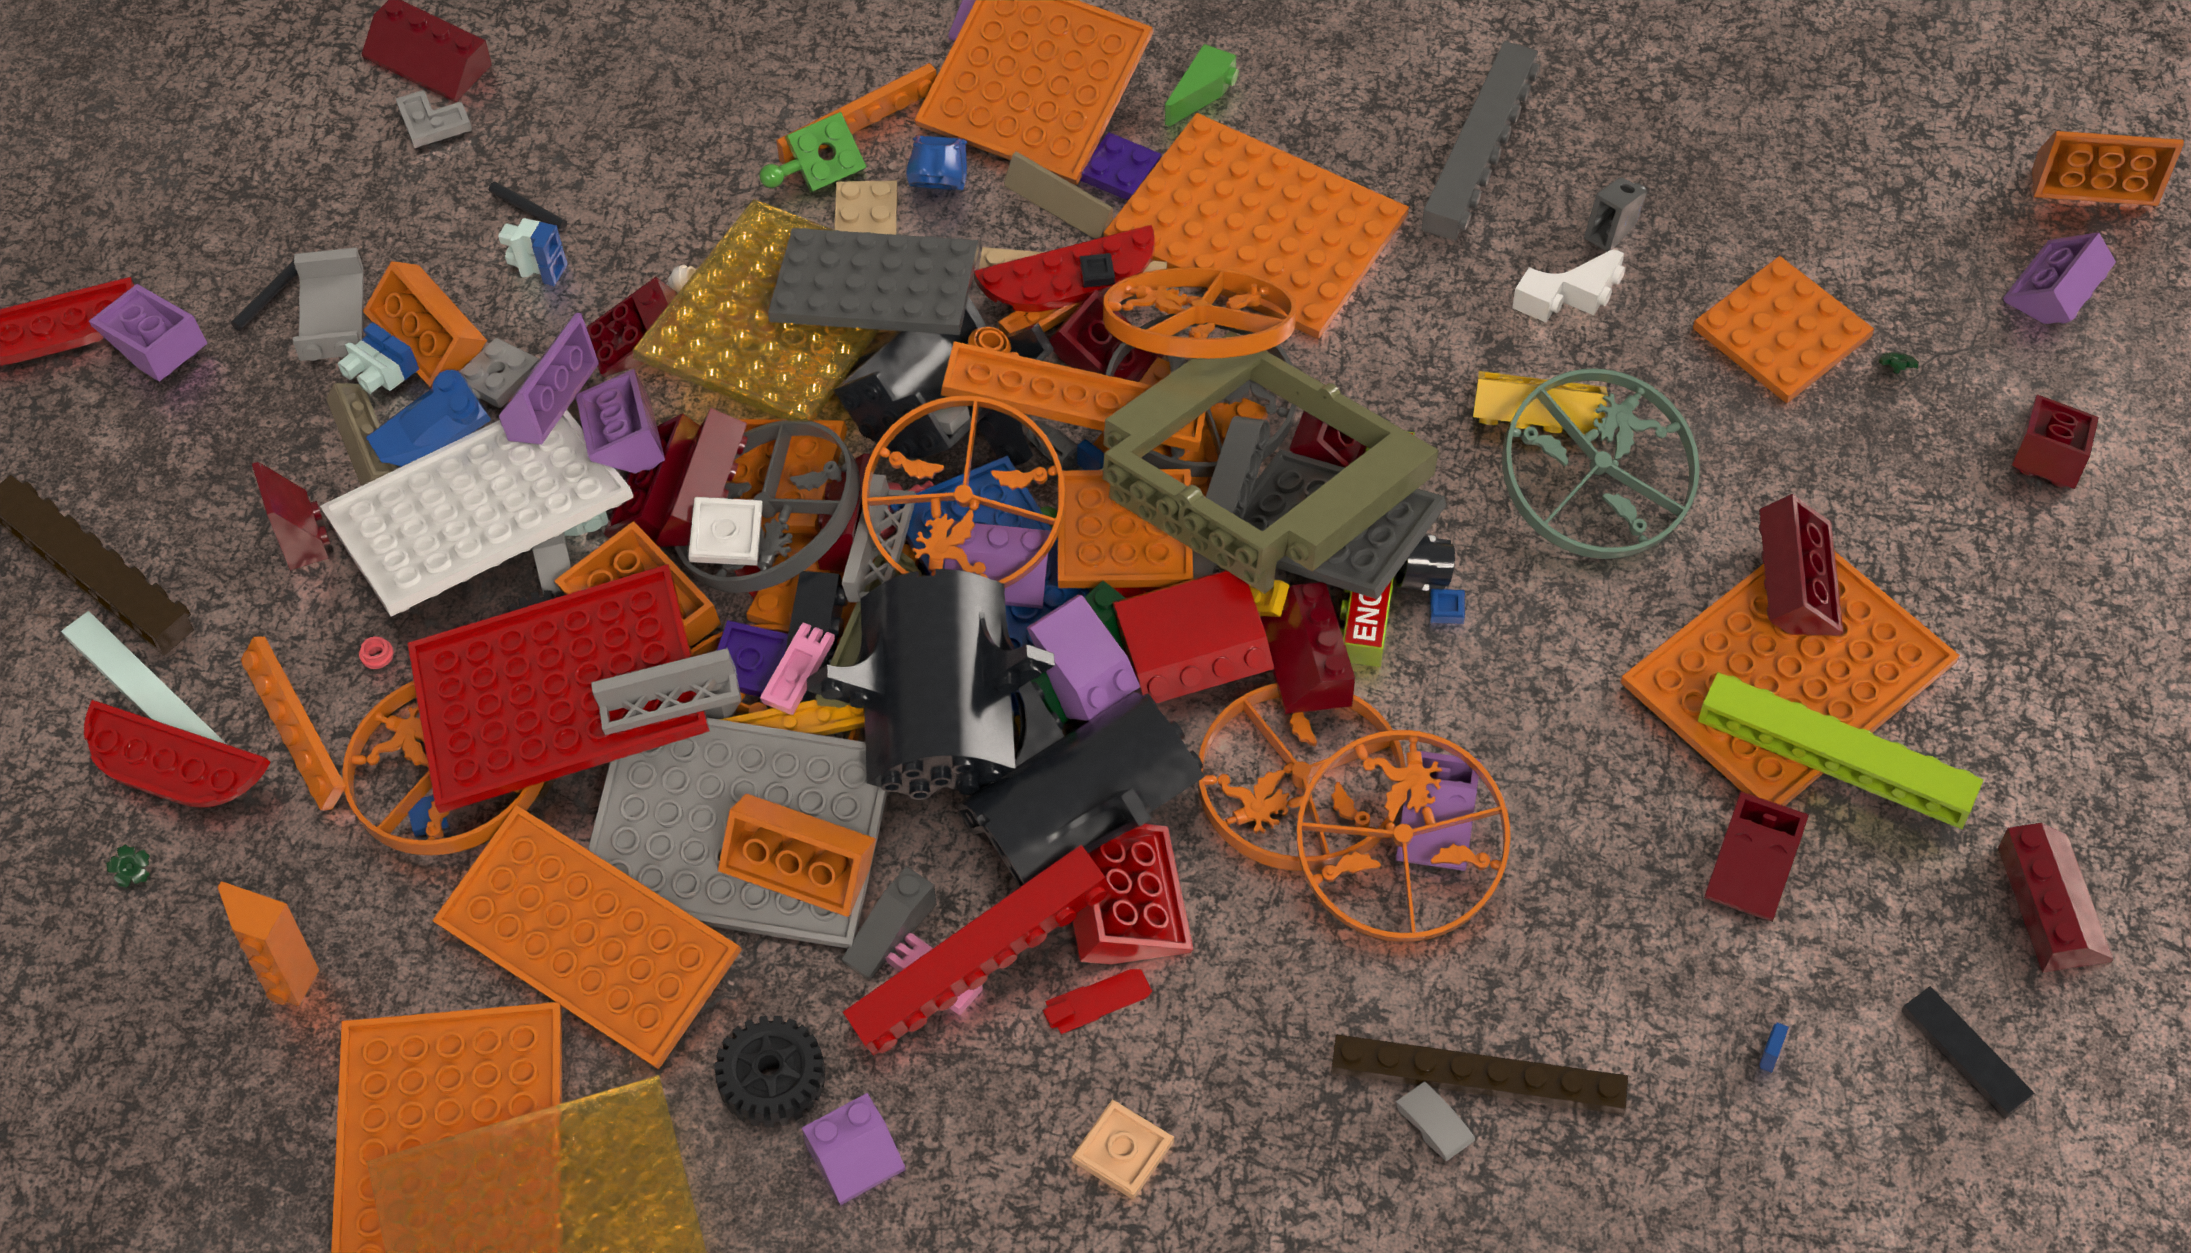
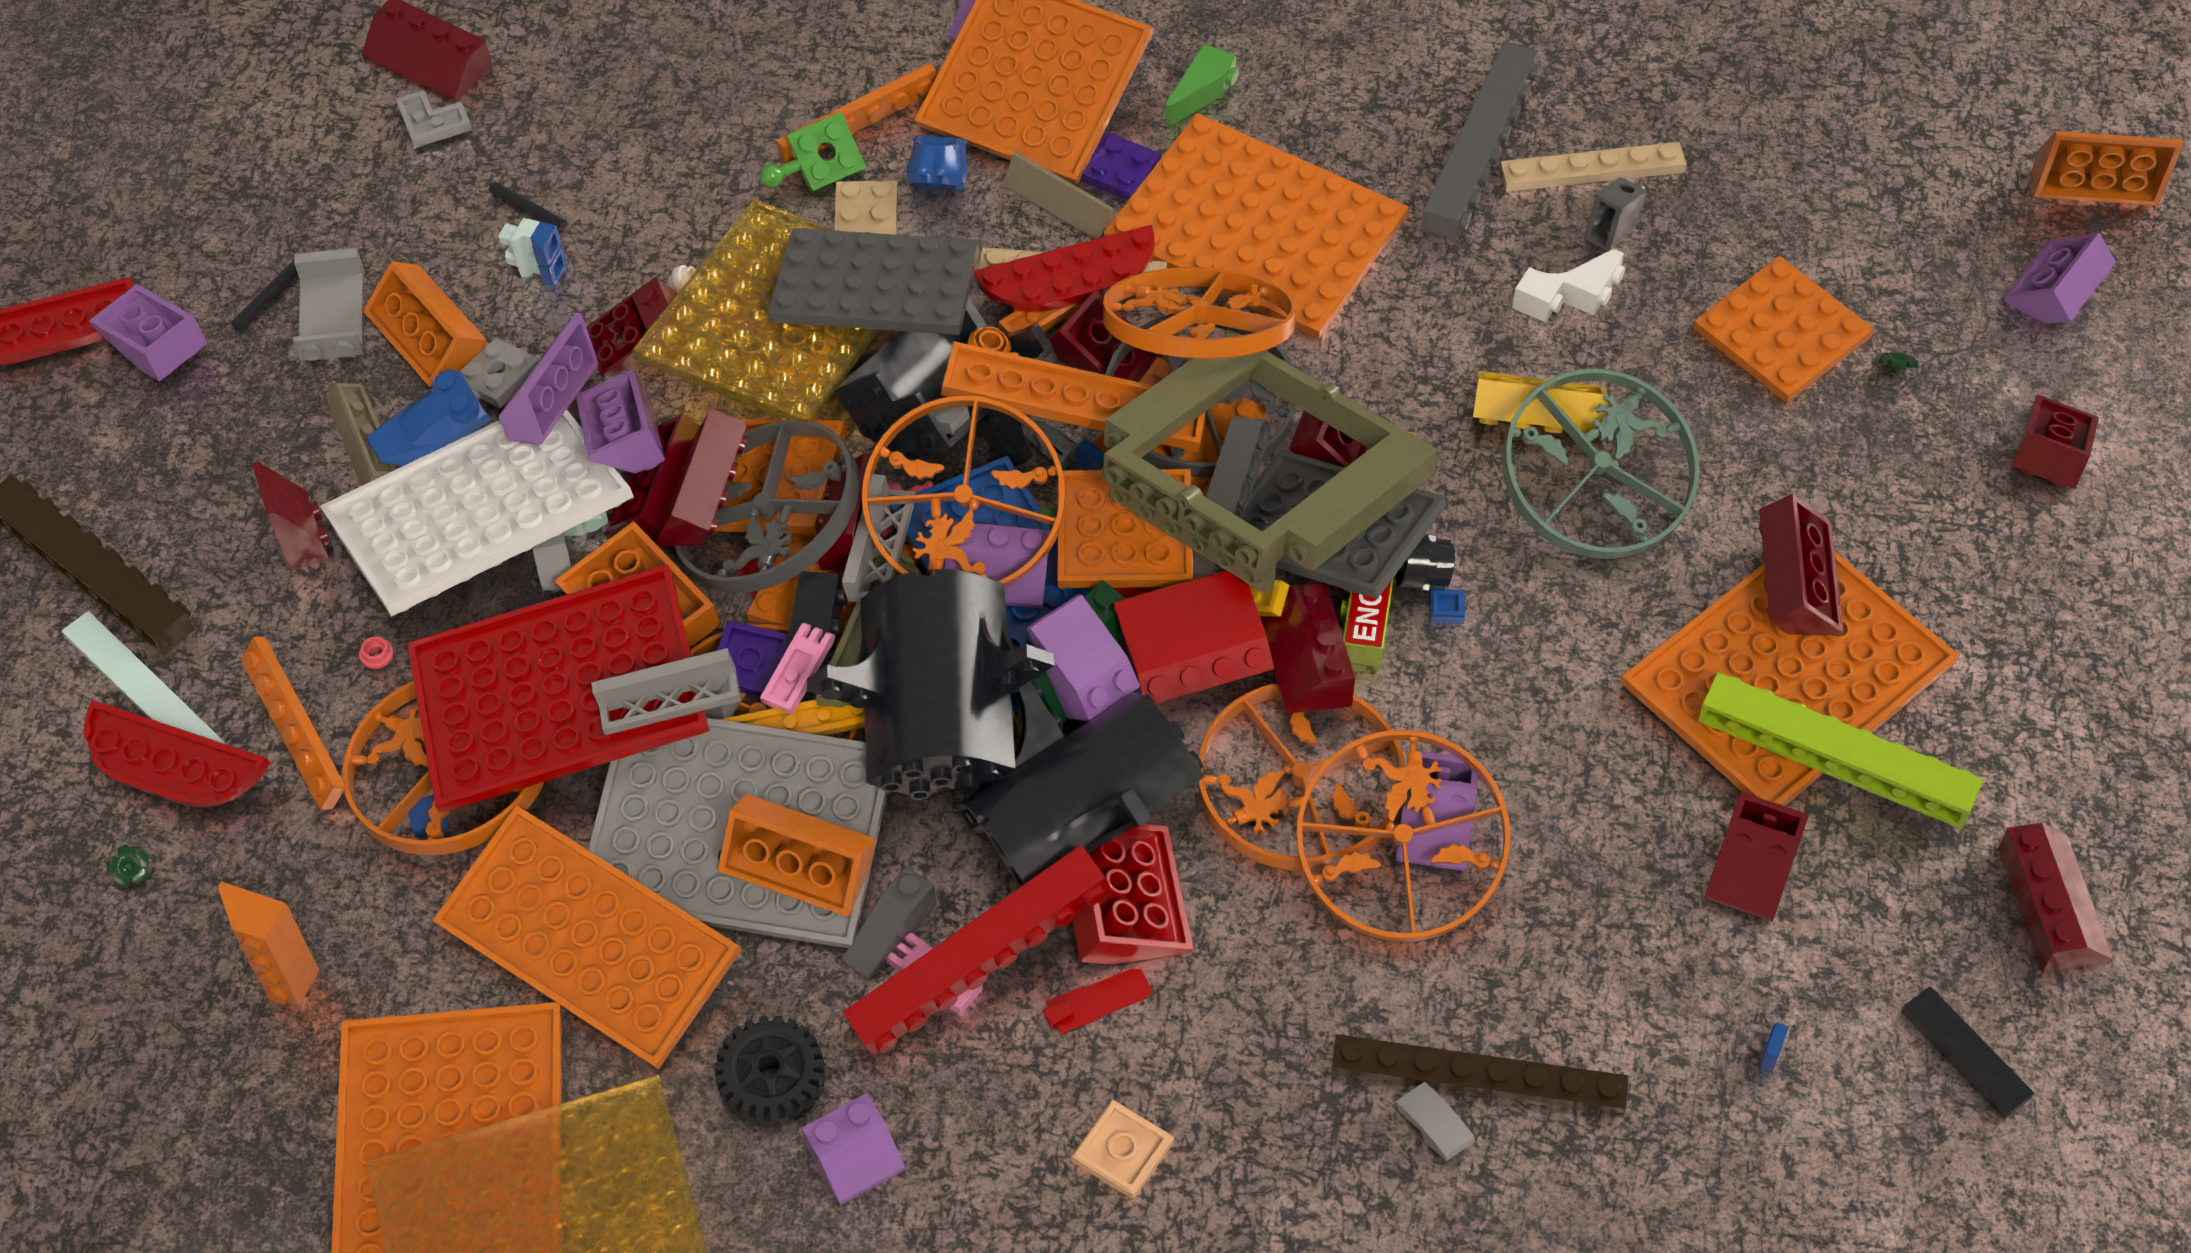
(380, 358): light aqua hips -> none
(725, 531): white tile -> none
(1097, 270): black tile -> none
(1592, 166): none -> tan plate

